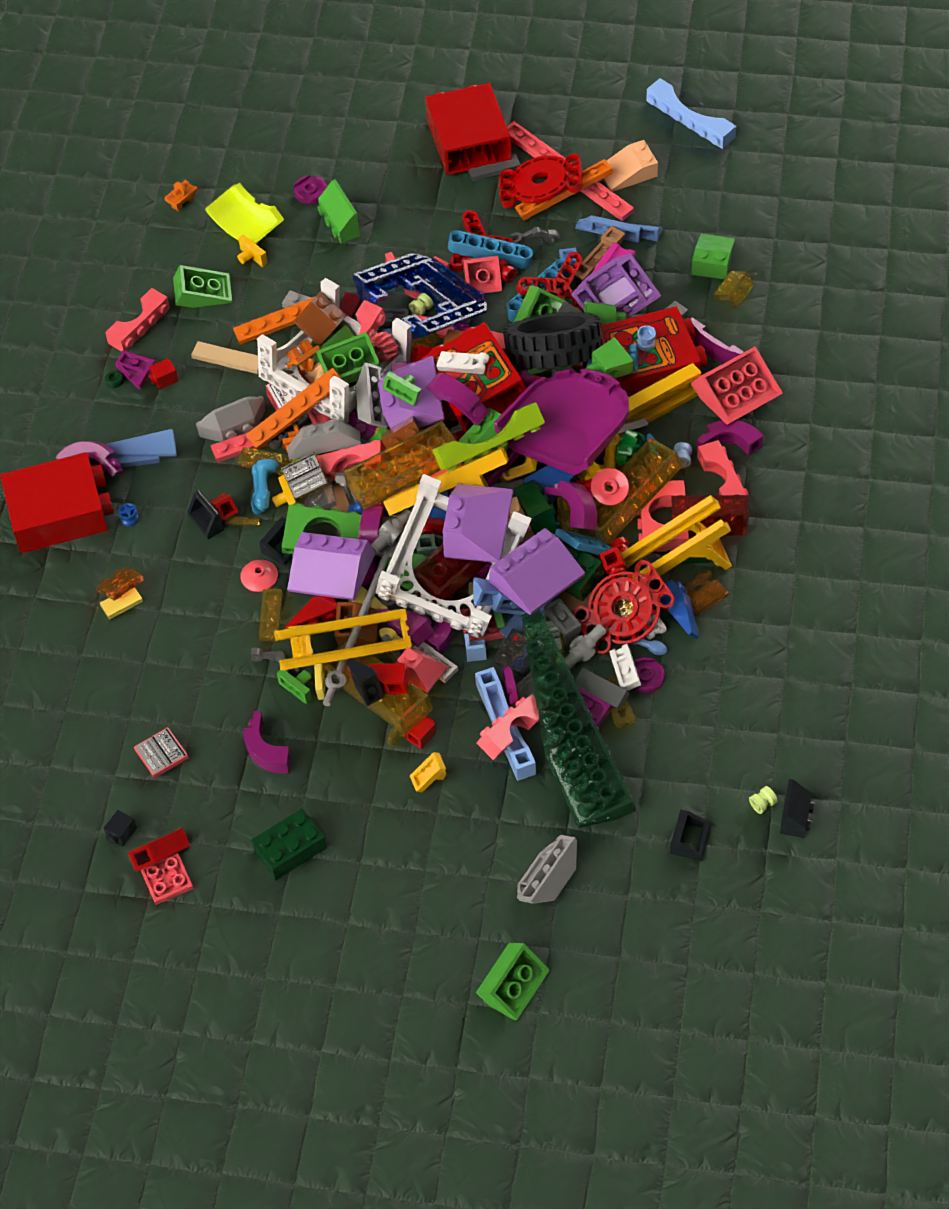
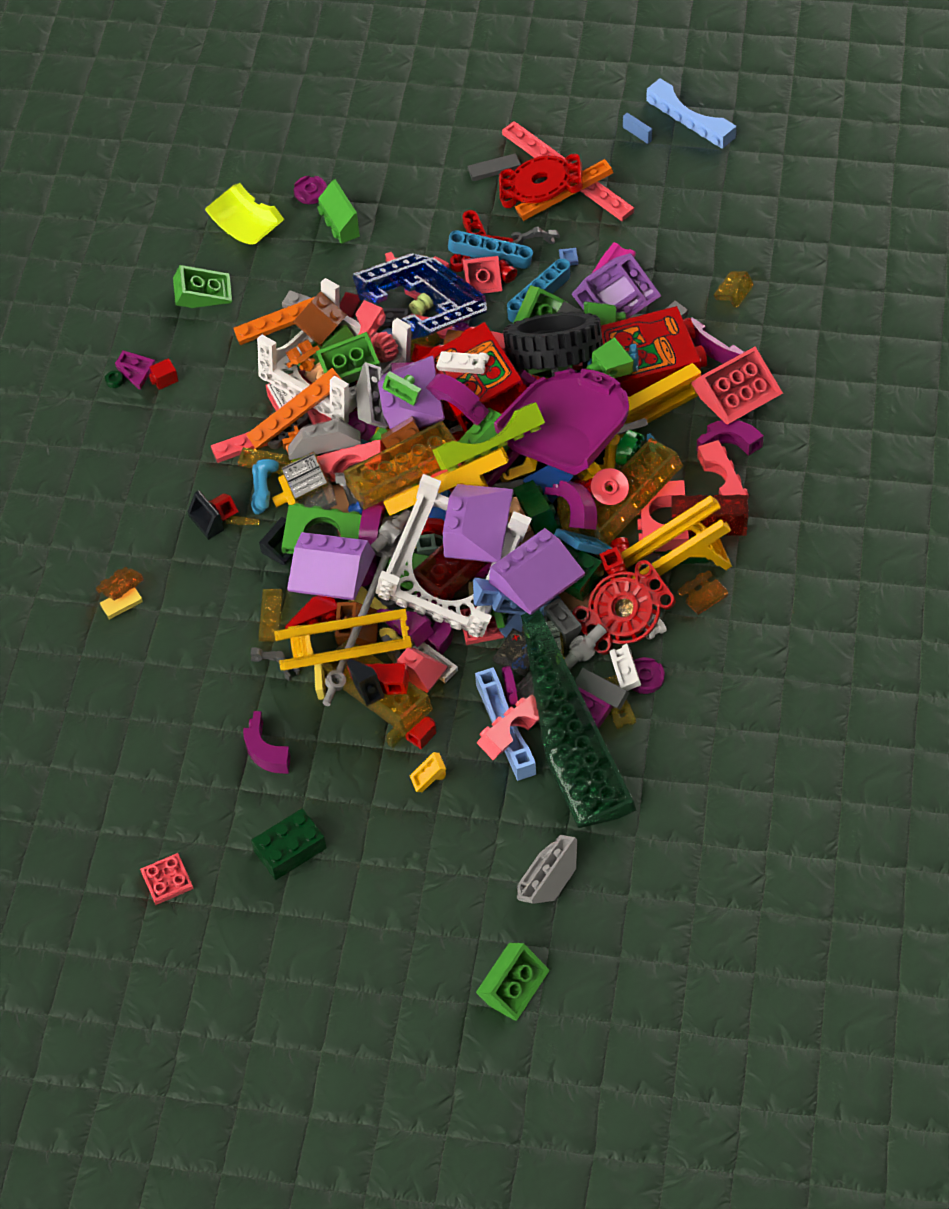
(56, 502): red brick -> none
(97, 451): arch -> none
(120, 828): black brick -> none
(124, 334): coral arch -> none
(130, 510): blue wheel -> none
(143, 449): medium blue wedge -> none
(158, 849): red slope -> none
(161, 752): tile -> none
(181, 193): orange hips -> none
(226, 357): tan tile -> none
(232, 419): light grey wedge -> none
(251, 250): yellow tile -> none
(258, 581): coral dish -> none
(296, 685): bright green tile -> none
(468, 128): red brick -> none
(475, 649): light blue panel -> none
(560, 280): red piece -> none
(591, 261): medium nougat slope -> none
(631, 166): light nougat slope -> none
(632, 232): medium blue wedge -> none
(637, 128): none -> medium blue tile
(646, 338): light blue wheel -> none
(655, 647): medium blue piece -> none
(676, 848): black tile -> none
(682, 610): blue slope -> none
(684, 451): light blue wheel -> none
(712, 256): bright green slope -> none
(763, 800): yellowish green wheel -> none
(796, 810): black slope -> none

